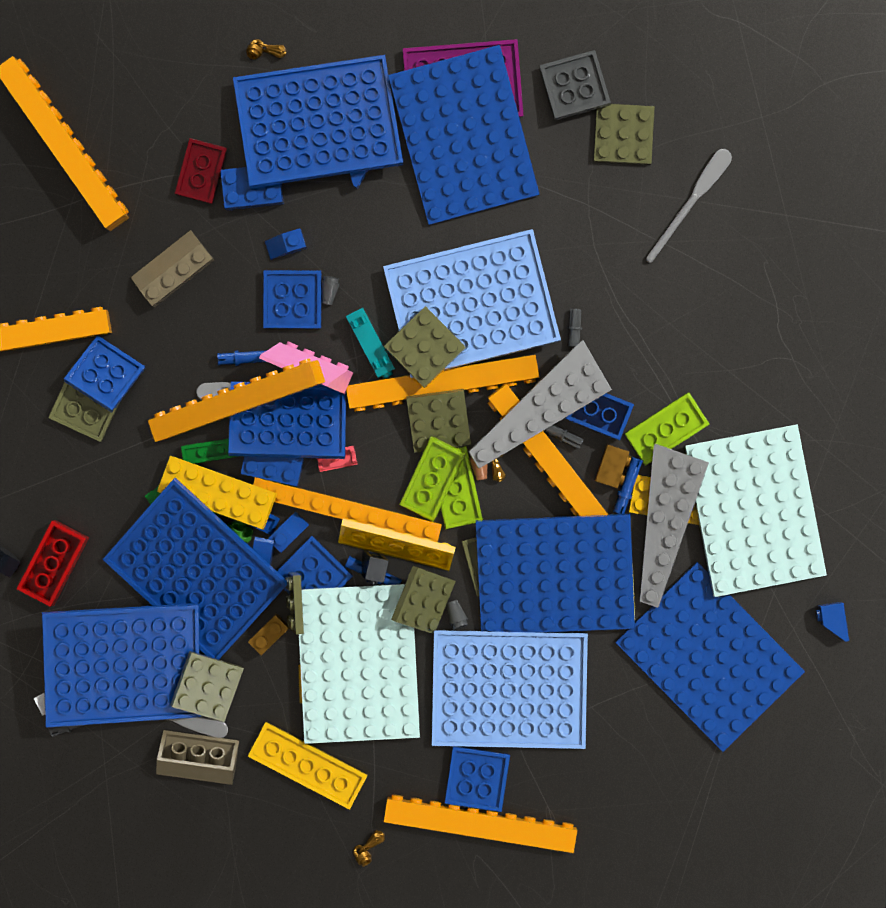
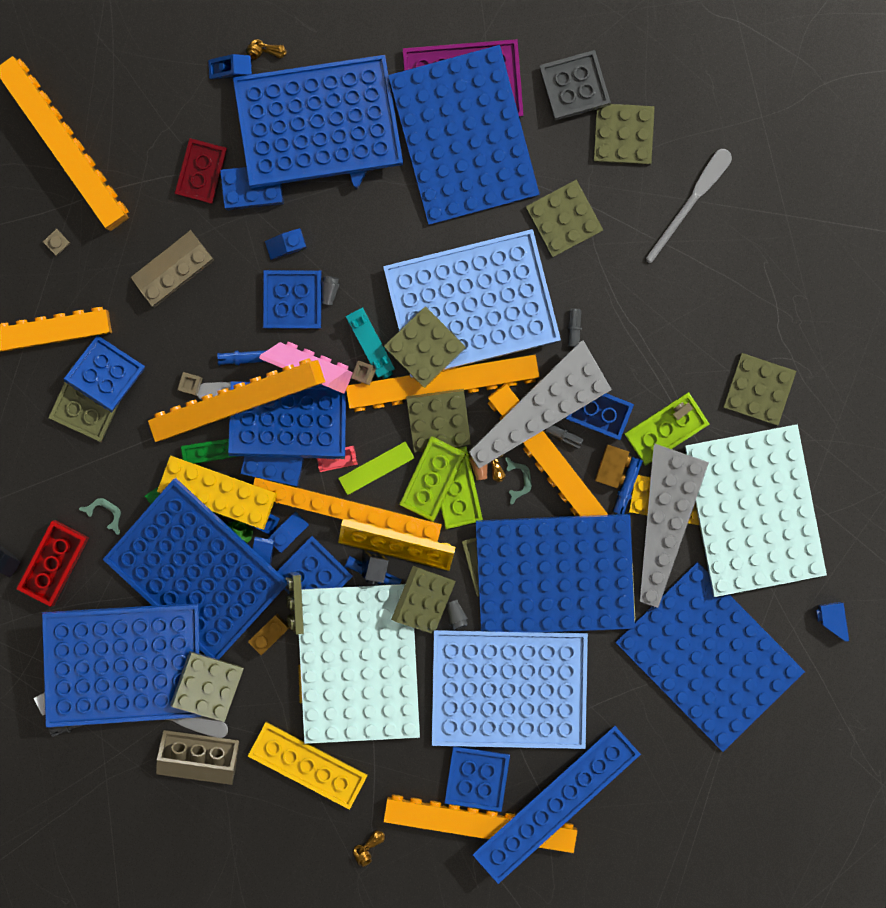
(56, 242): none -> dark tan plate
(109, 506): none -> sand green helmet
(190, 384): none -> dark tan plate
(230, 66): none -> blue slope
(363, 372): none -> dark tan plate
(376, 468): none -> lime tile
(526, 477): none -> sand green helmet
(556, 804): none -> blue plate
(564, 218): none -> olive plate
(681, 410): none -> dark tan plate
(759, 389): none -> olive plate

